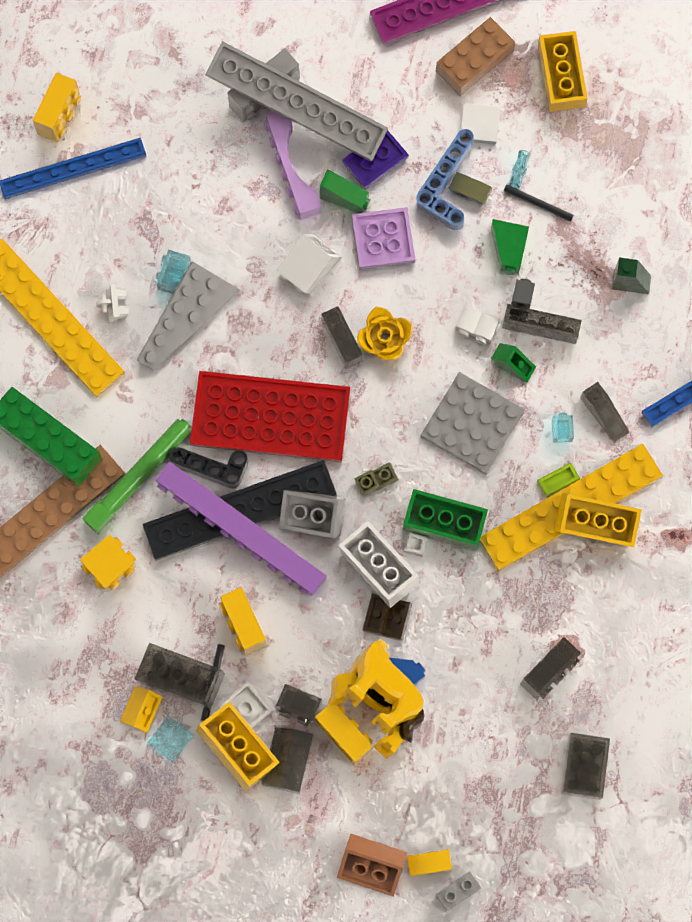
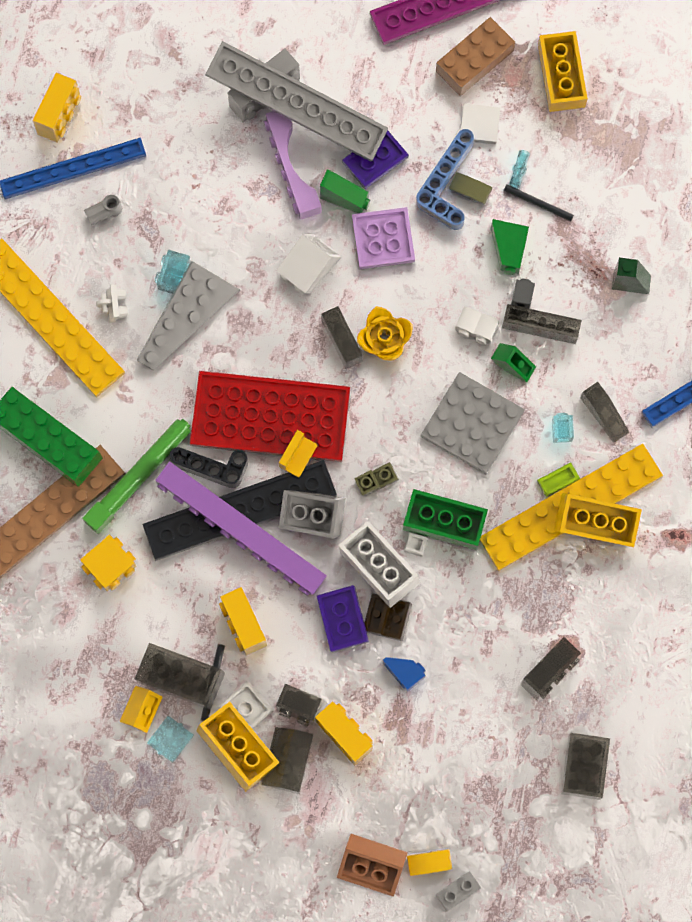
(101, 211): none -> light grey piece
(297, 454): none -> yellow panel
(342, 618): none -> dark purple plate
(386, 691): yellow piece -> none

